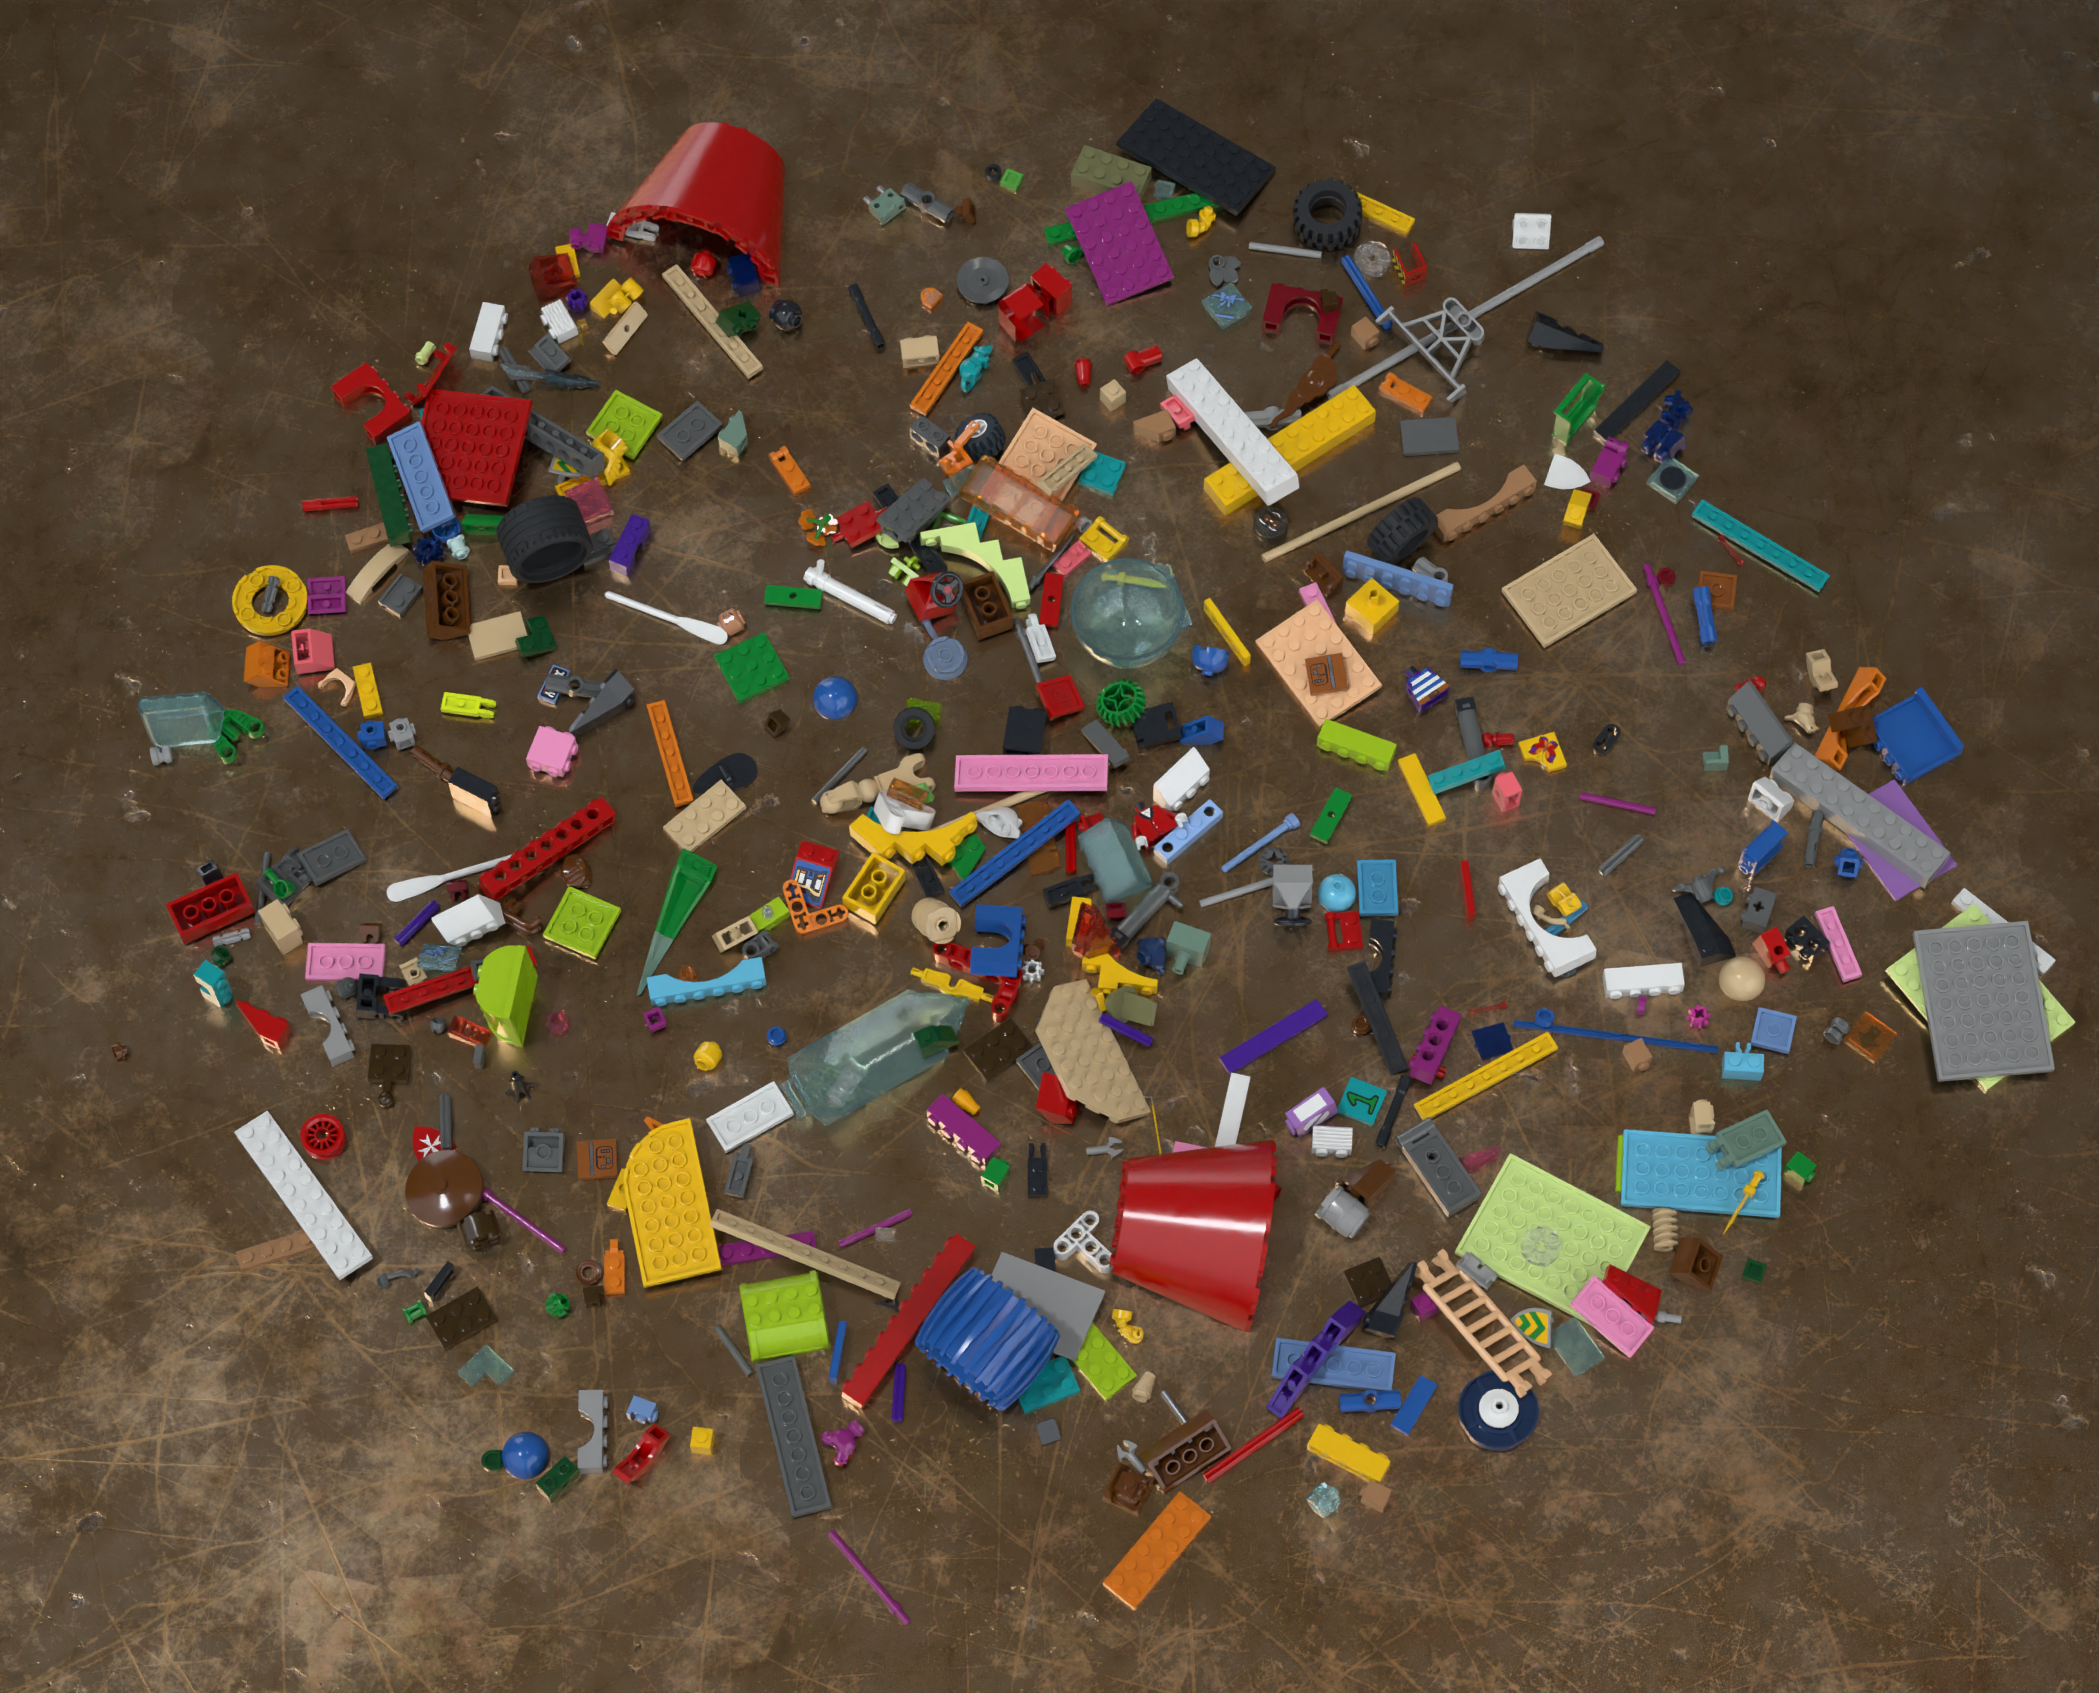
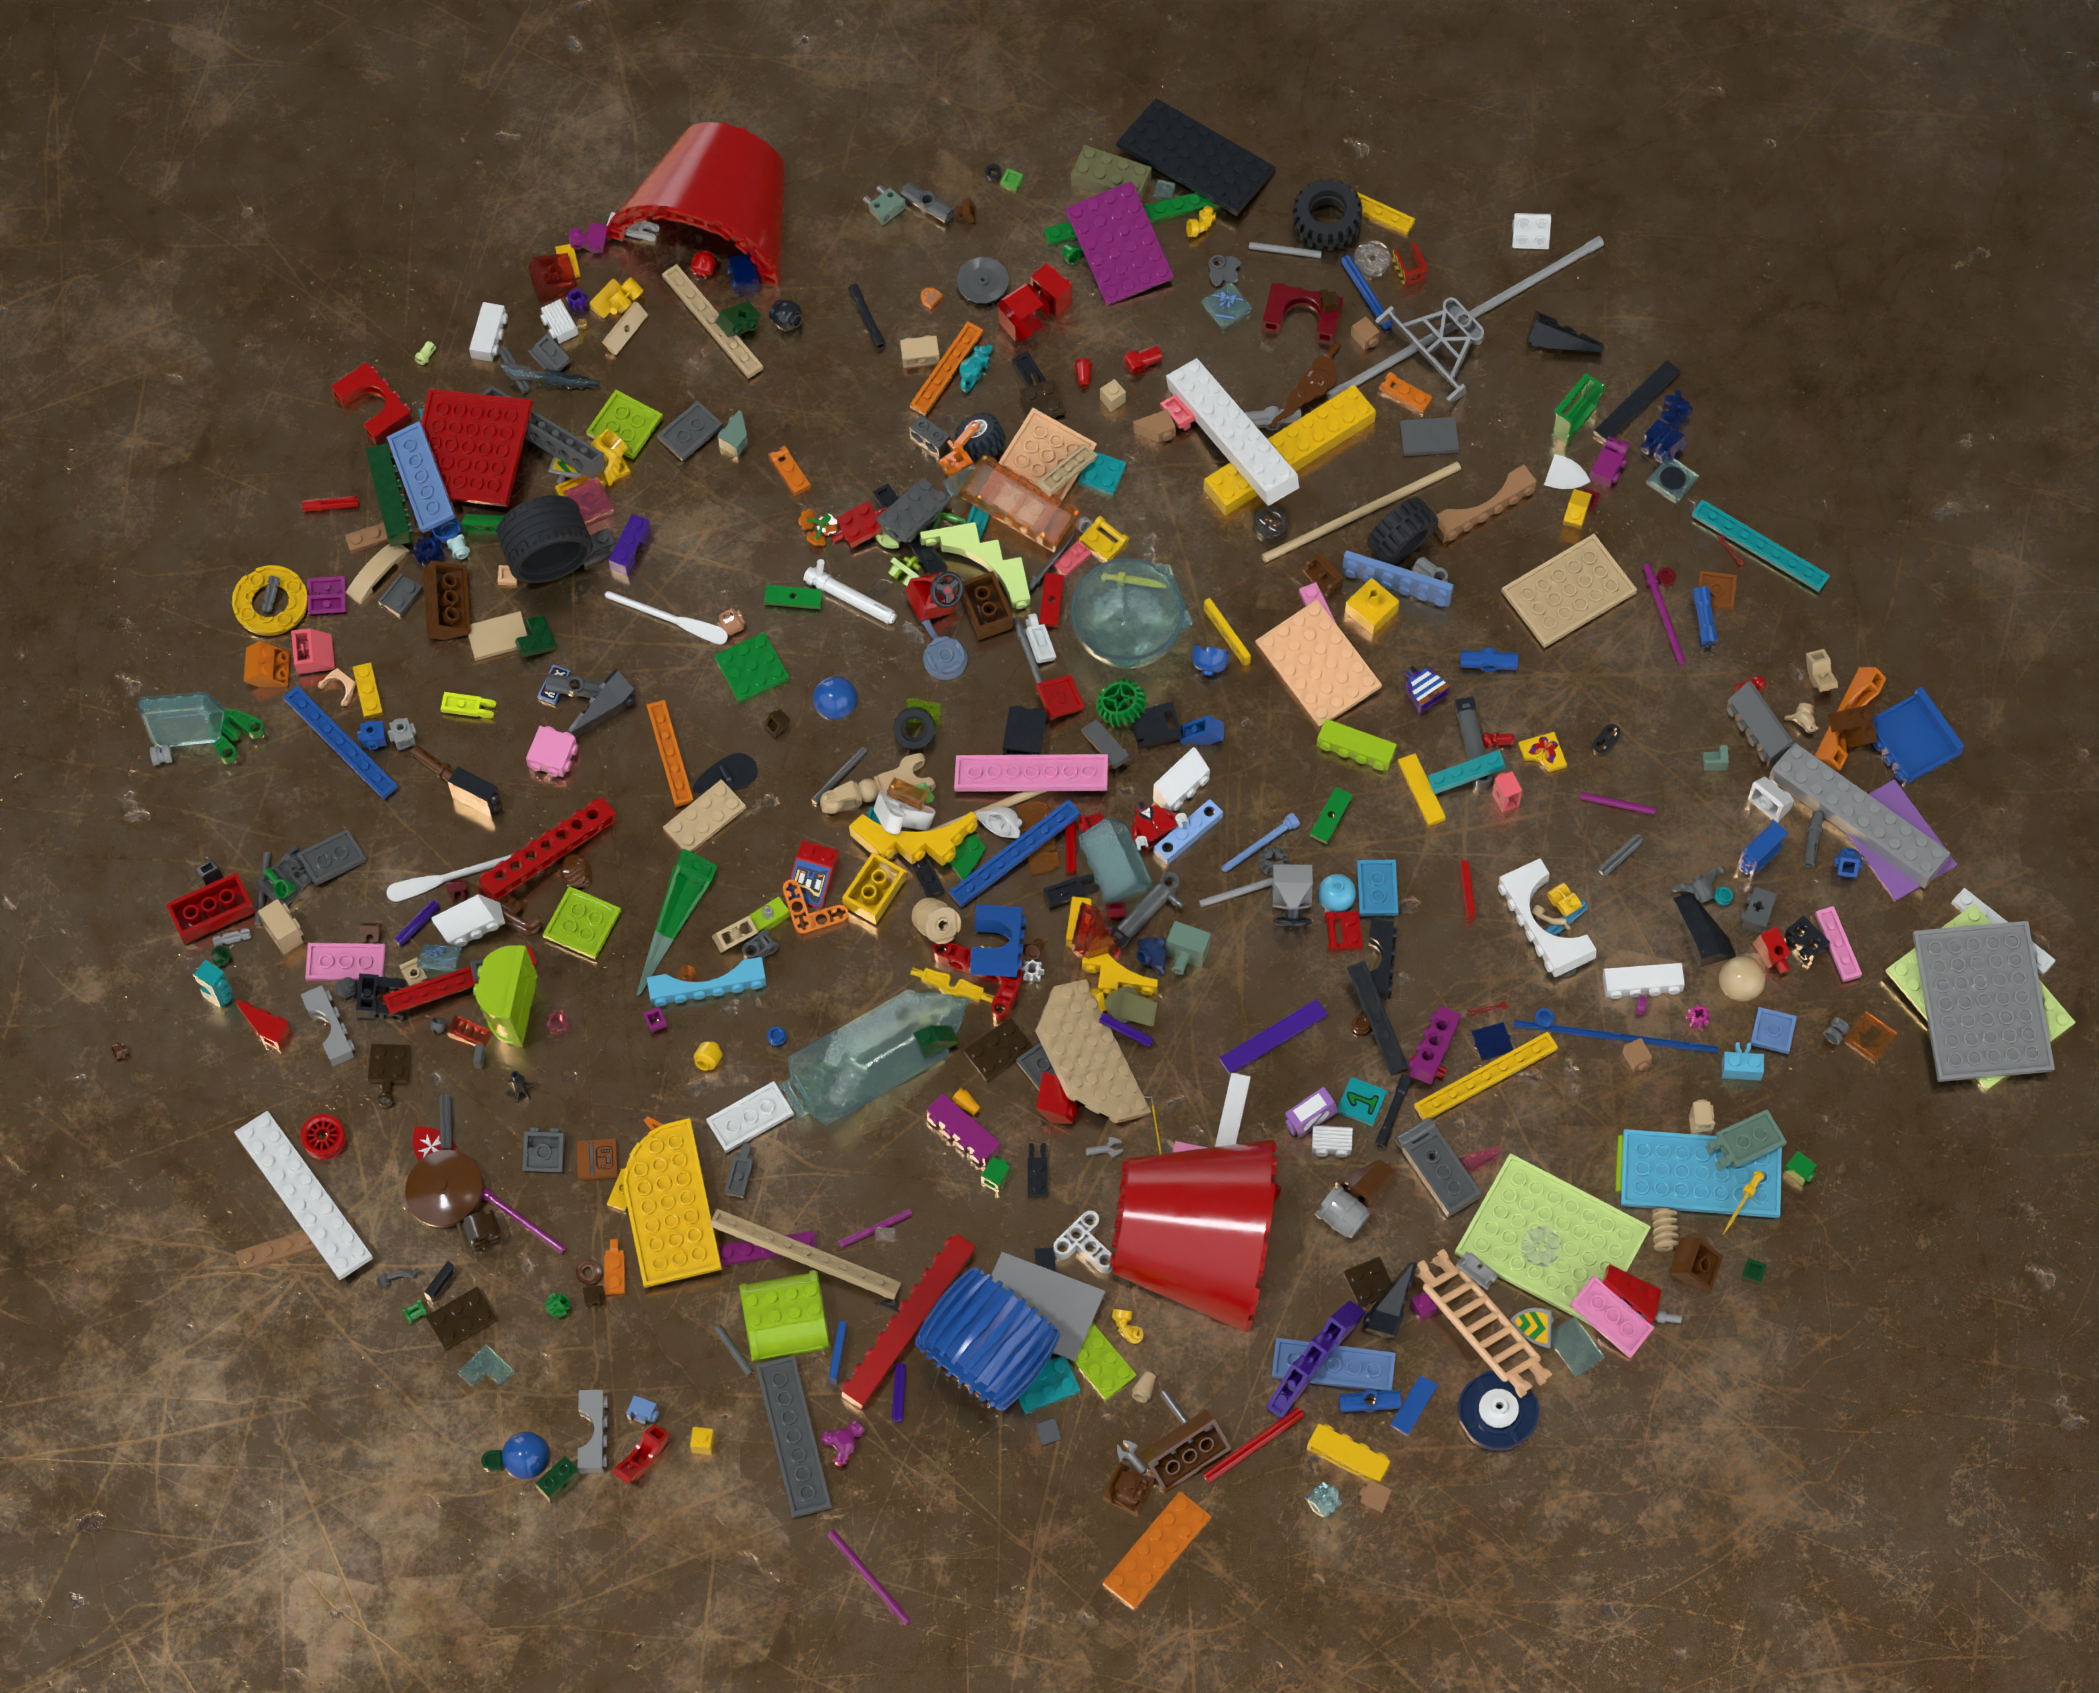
(424, 388): red piece -> none
(1326, 674): dark orange tile -> none

